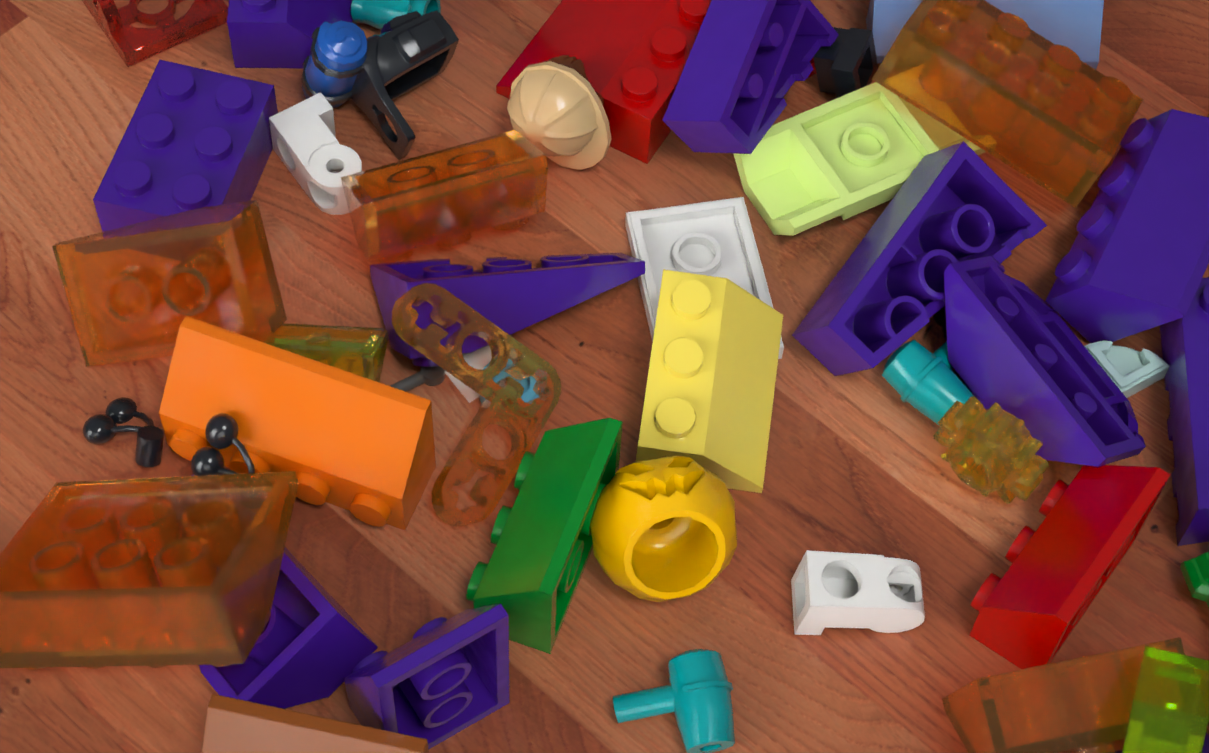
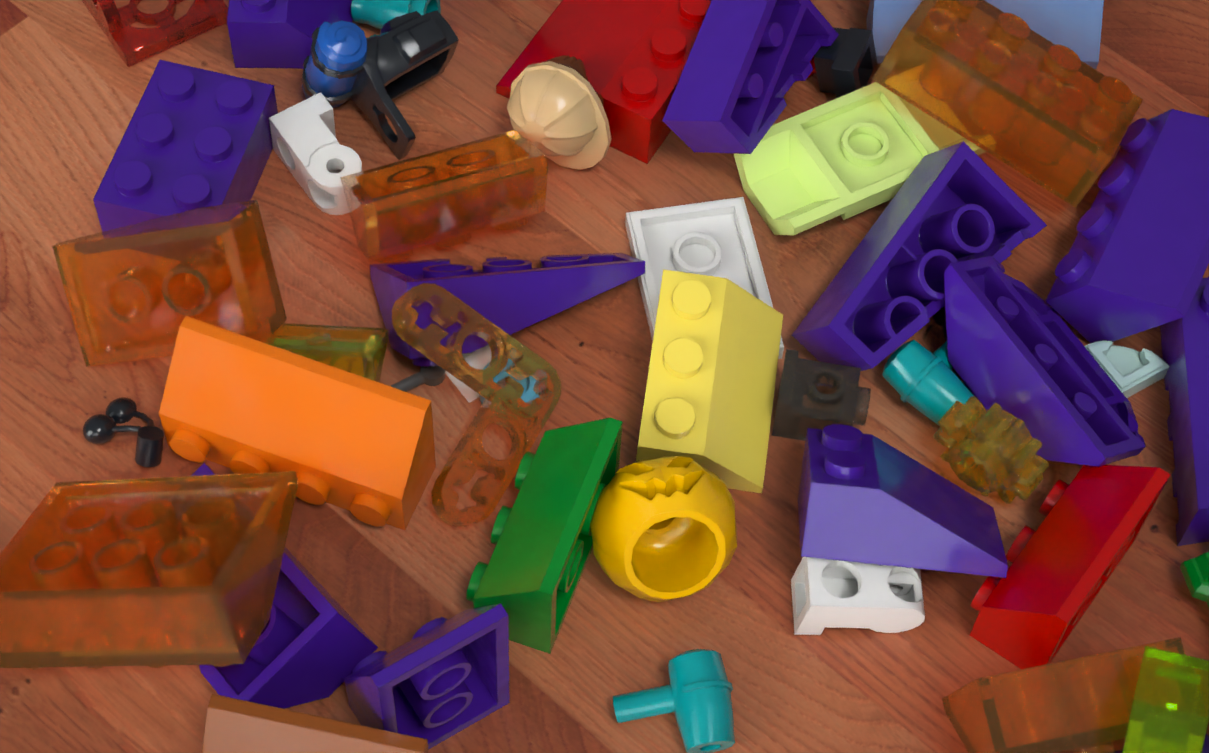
(220, 433): black piece -> none
(817, 396): none -> clear smoke brick
(887, 509): none -> dark purple slope

